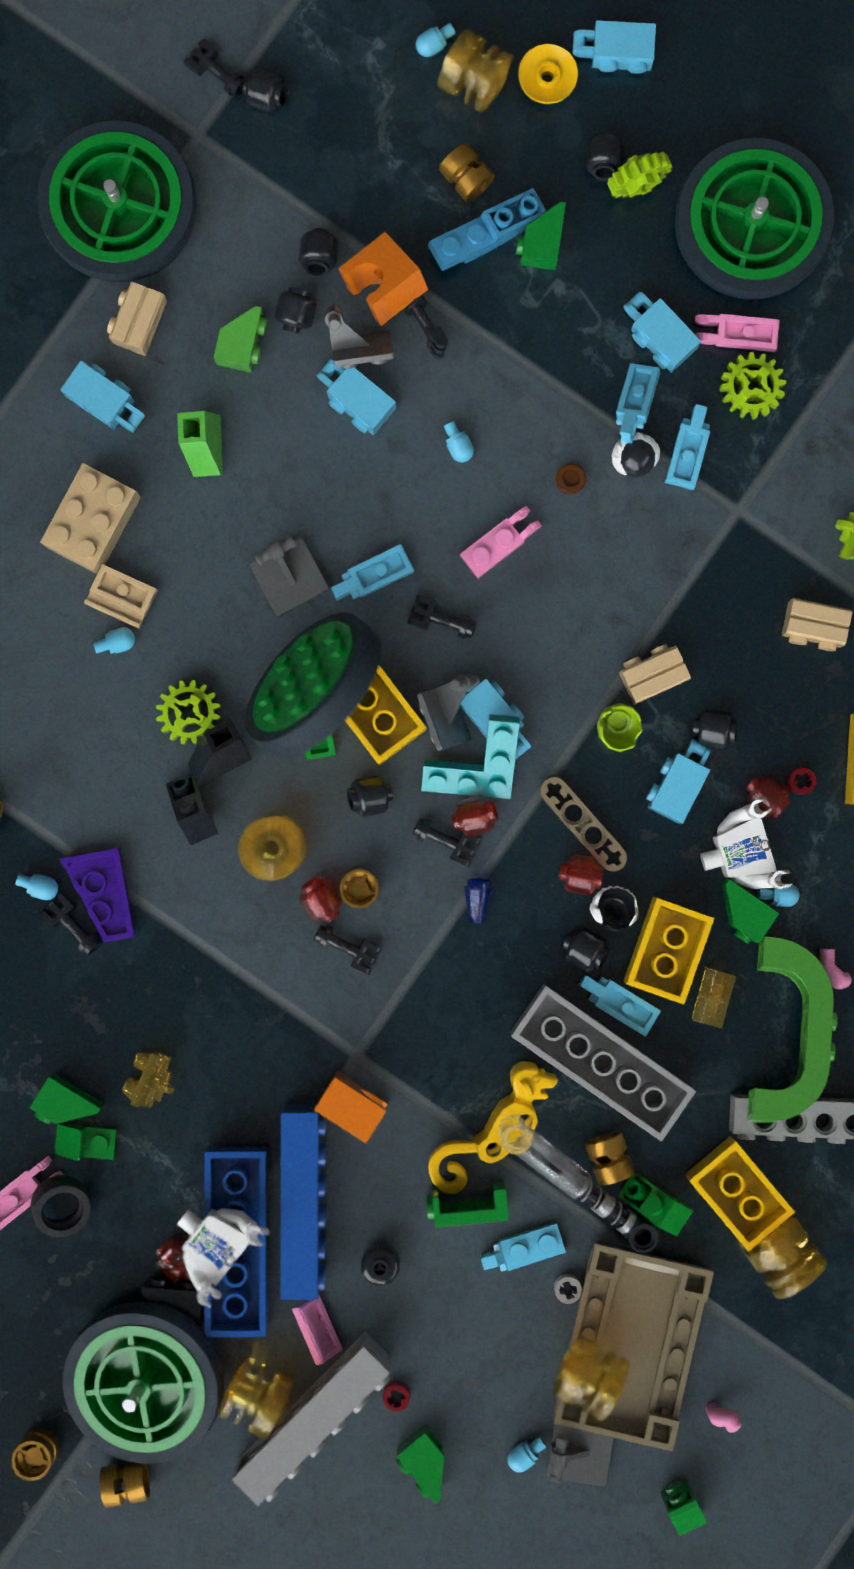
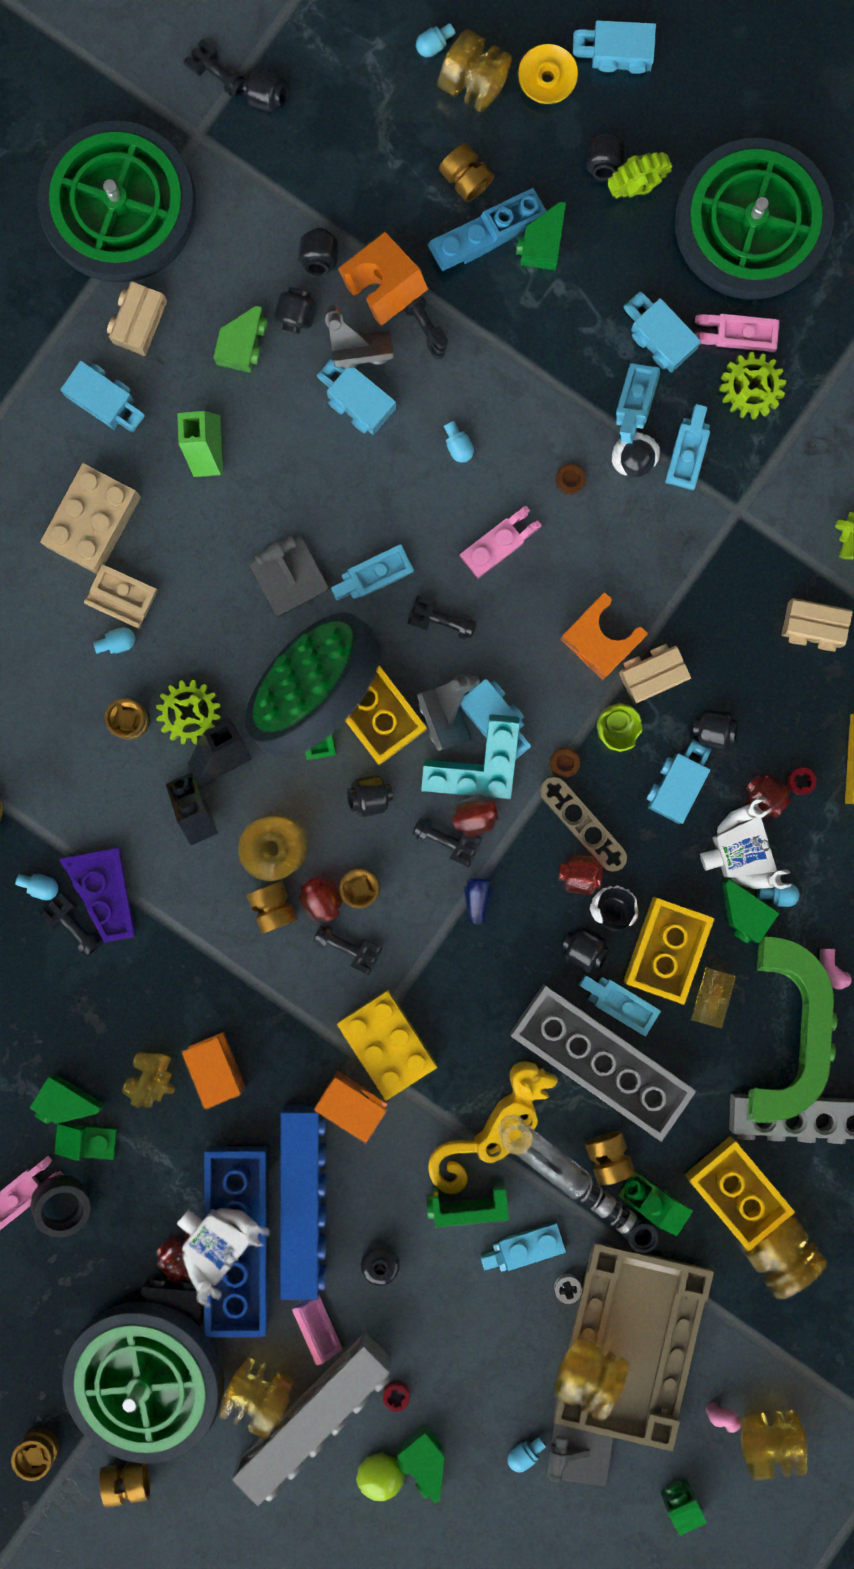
(127, 719): none -> pearl gold wheel
(214, 1070): none -> orange piece
(271, 907): none -> pearl gold wheel
(380, 1477): none -> lime hair
(387, 1044): none -> yellow brick
(564, 762): none -> reddish brown tile
(593, 647): none -> orange piece
(772, 1445): none -> clear yellow wheel

